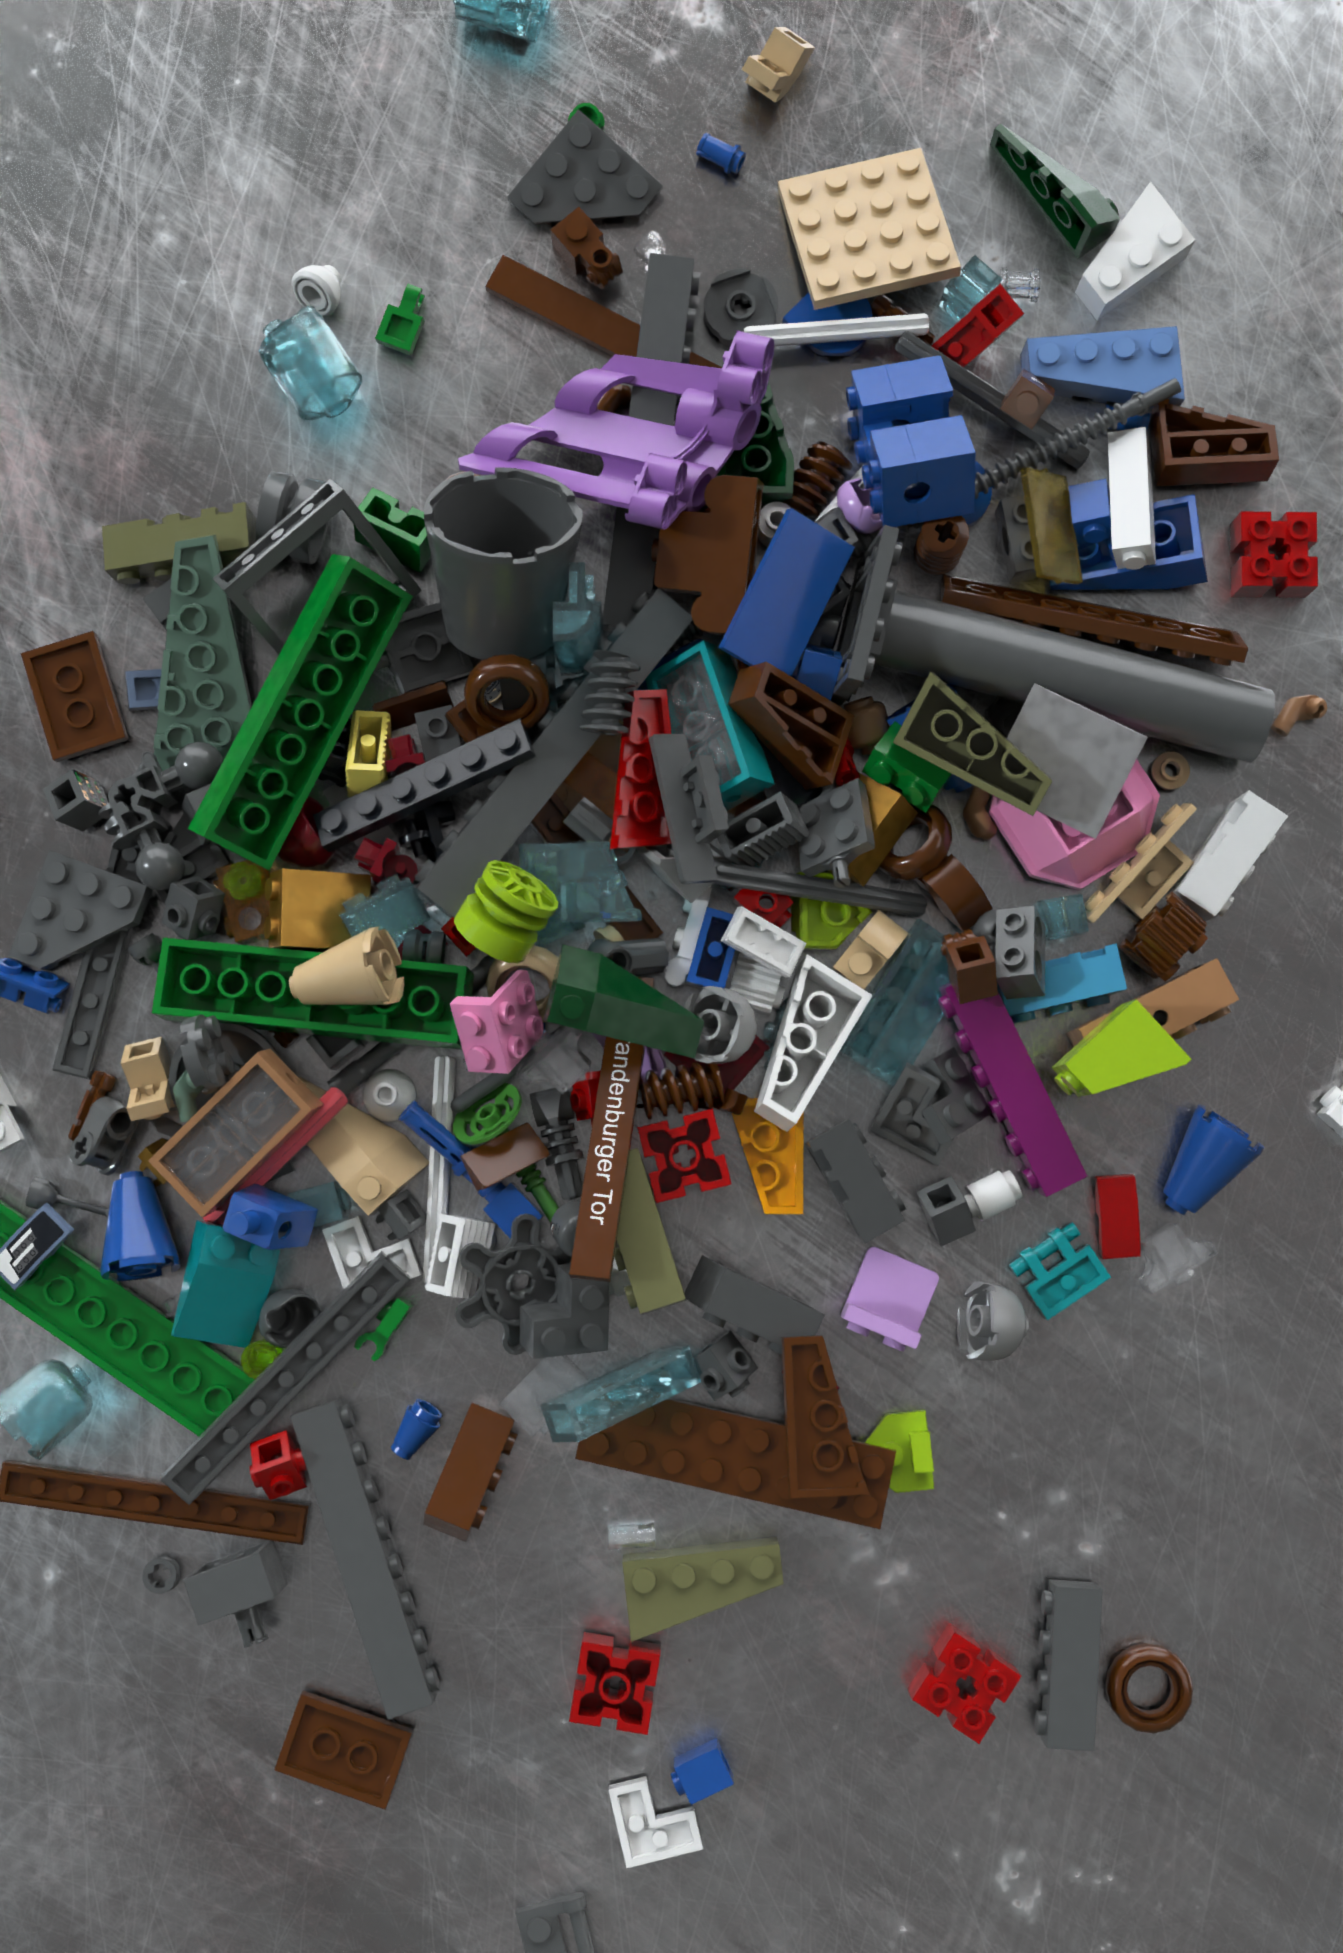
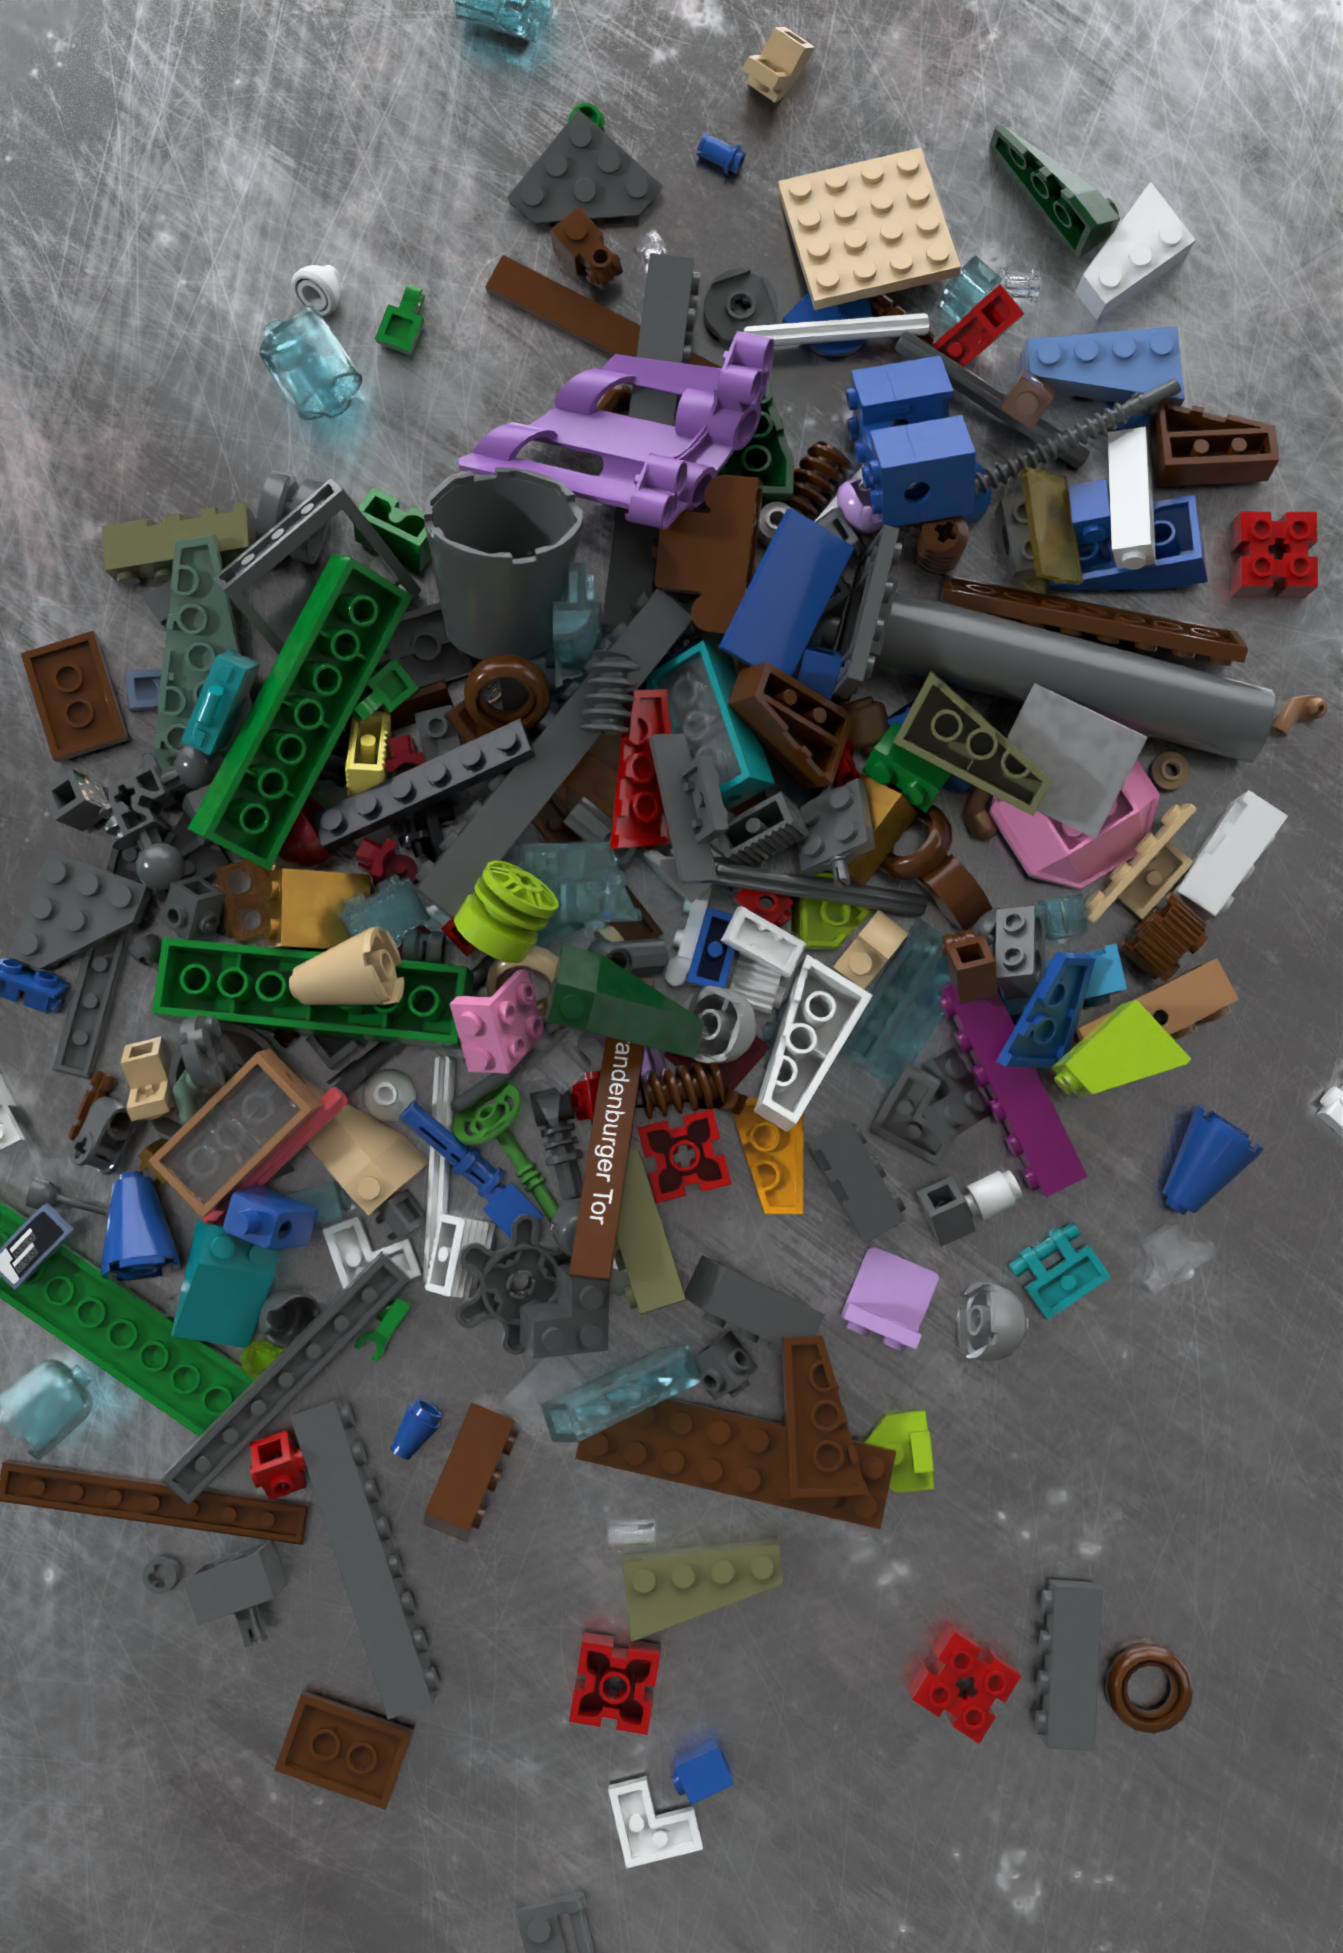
(220, 702): none -> teal piece
(253, 880): clear neon green plate -> none
(387, 689): none -> green plate
(504, 1156): reddish brown slope -> none
(1051, 1015): none -> blue wing
(1118, 1216): red slope -> none

